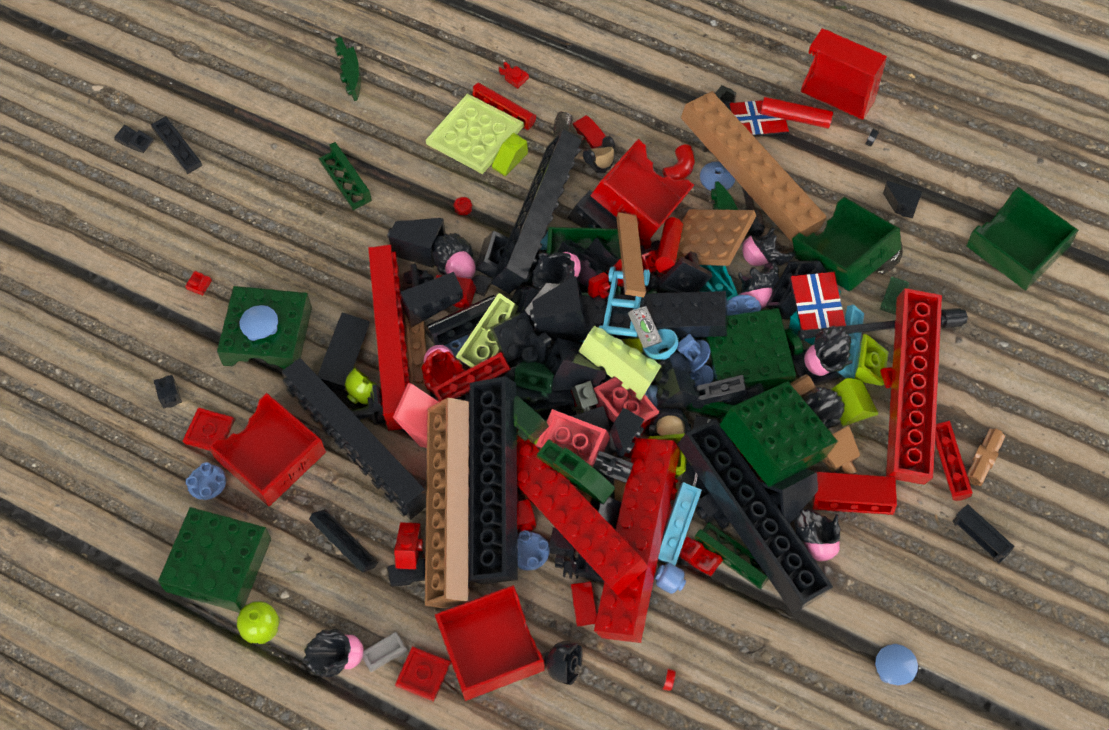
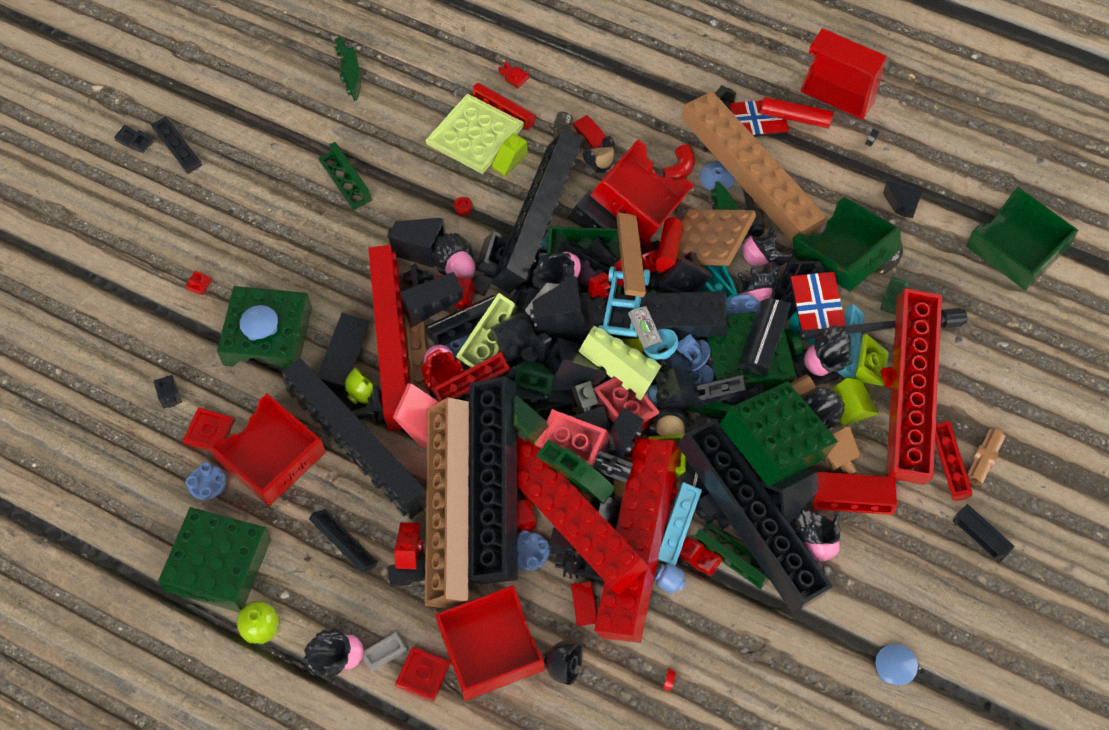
(764, 336): none -> black brick

